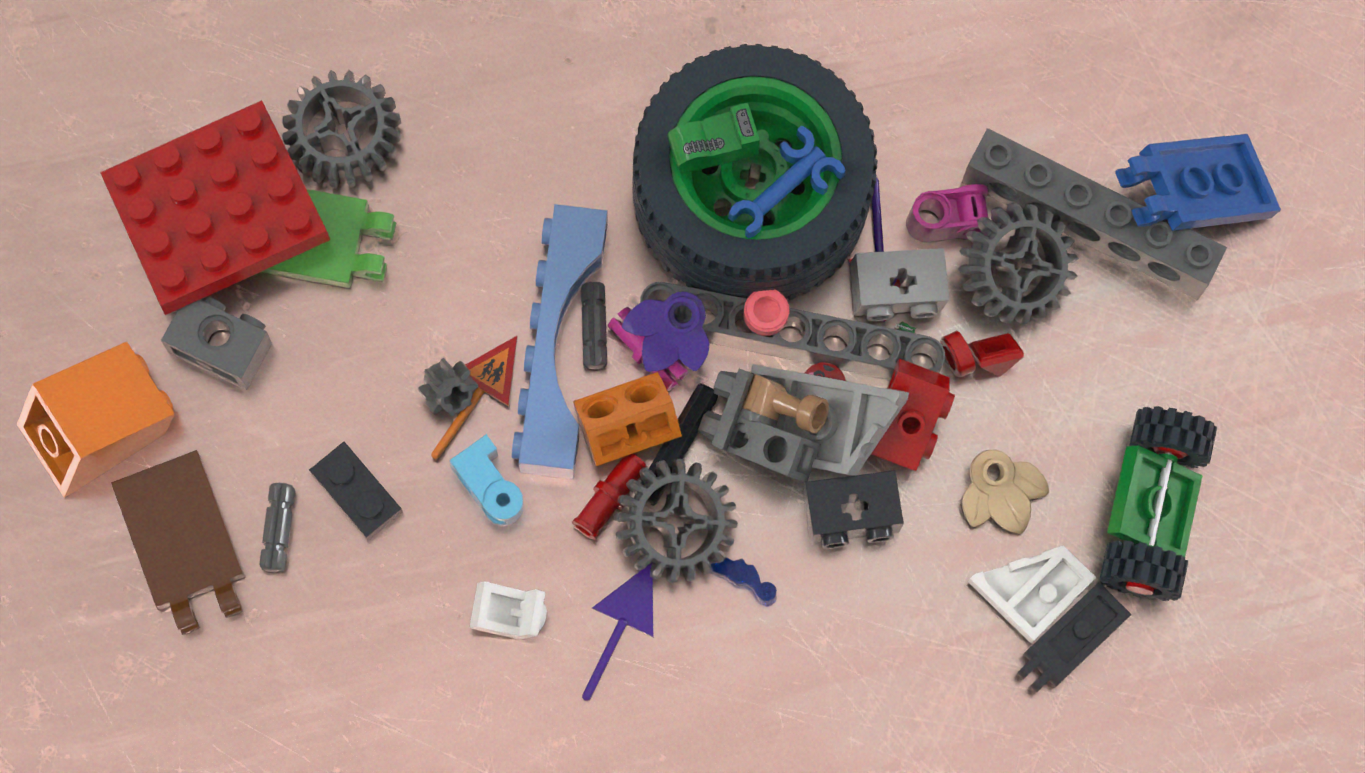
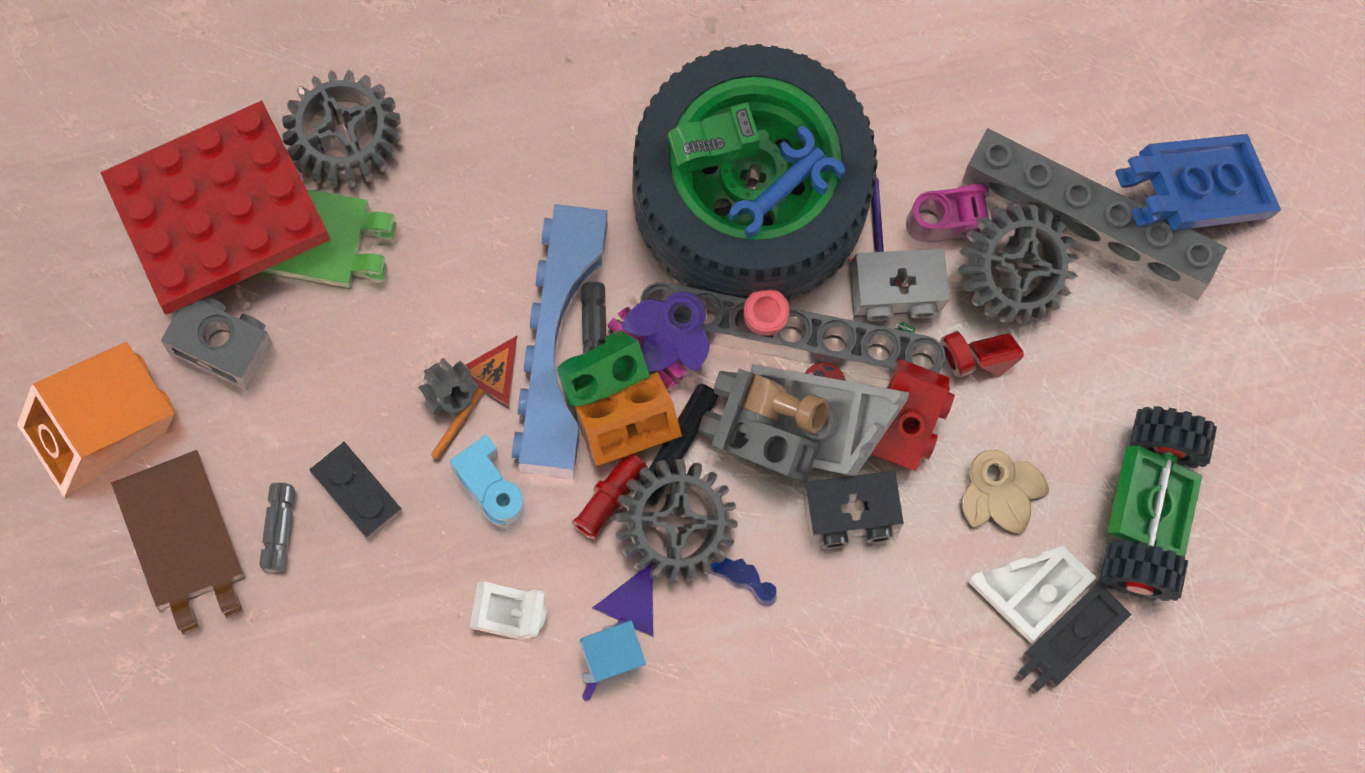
(603, 370): none -> green leg
(611, 651): none -> dark azure panel

